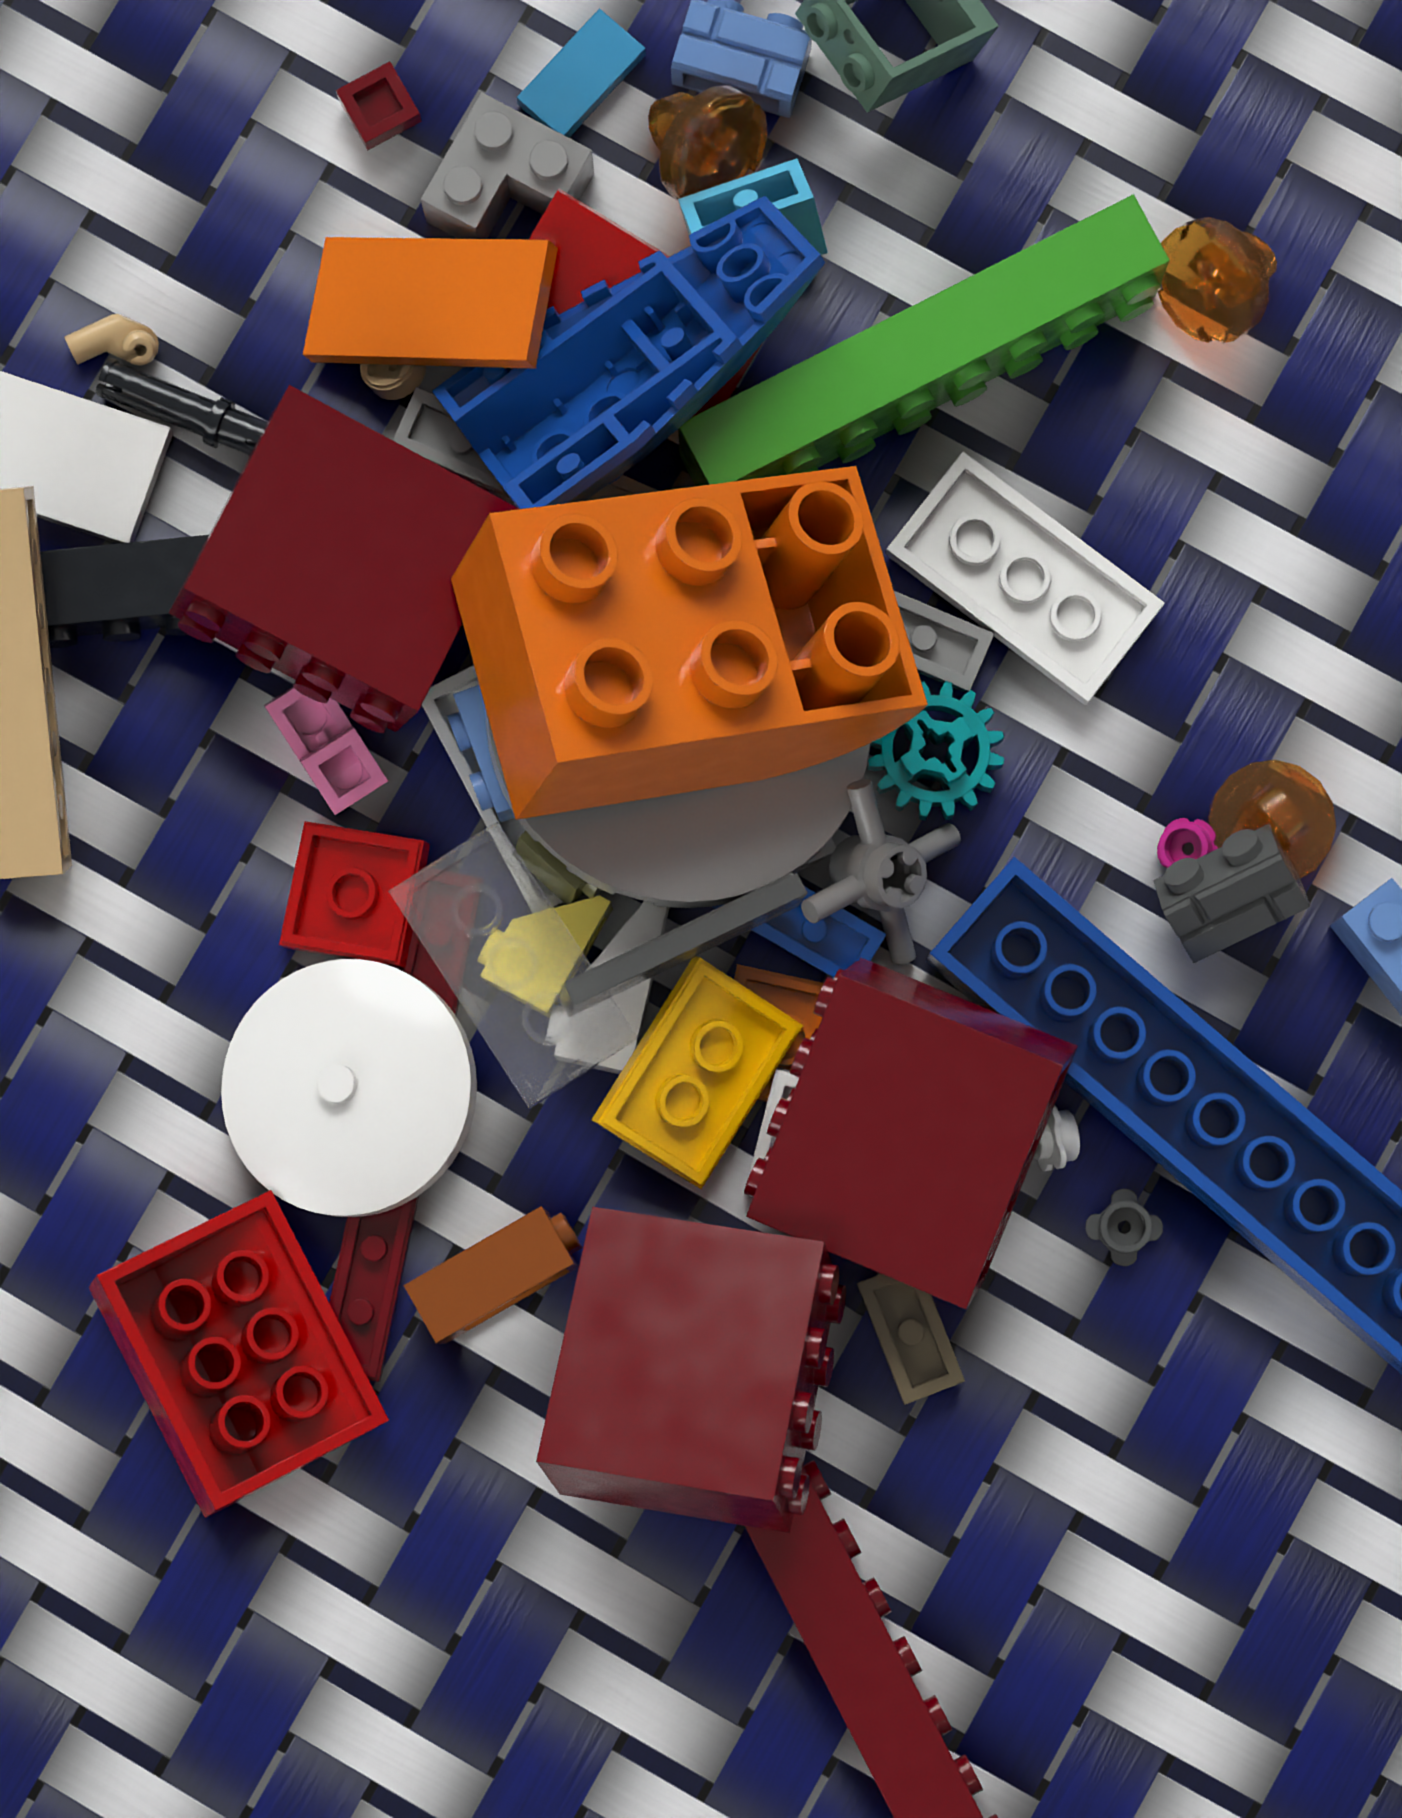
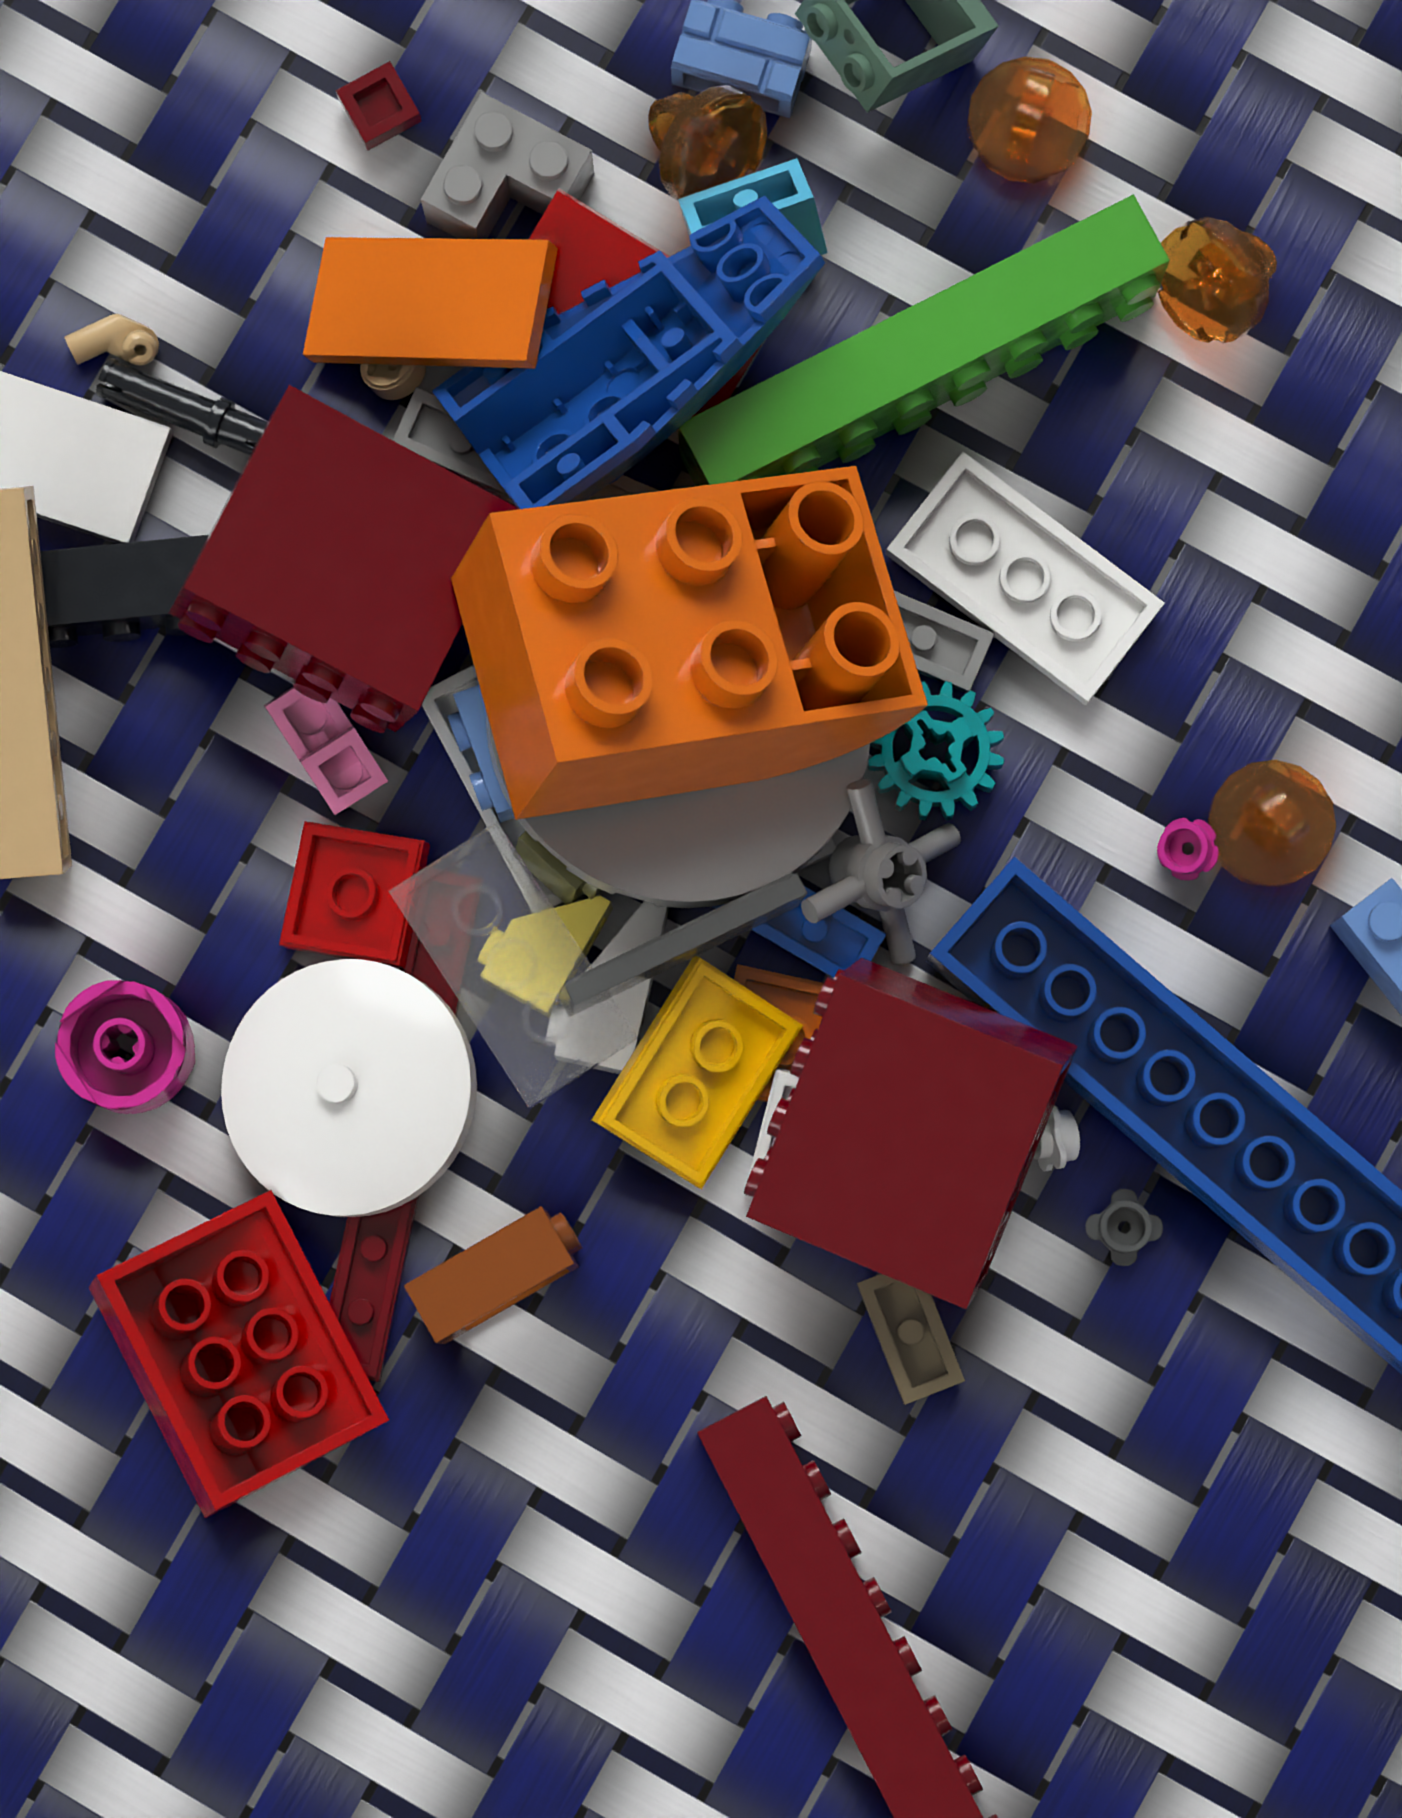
(89, 1041): none -> dark pink brick
(581, 75): dark azure tile -> none
(692, 1369): dark red brick -> none
(1029, 119): none -> clear orange tile
(1230, 892): dark grey brick -> none

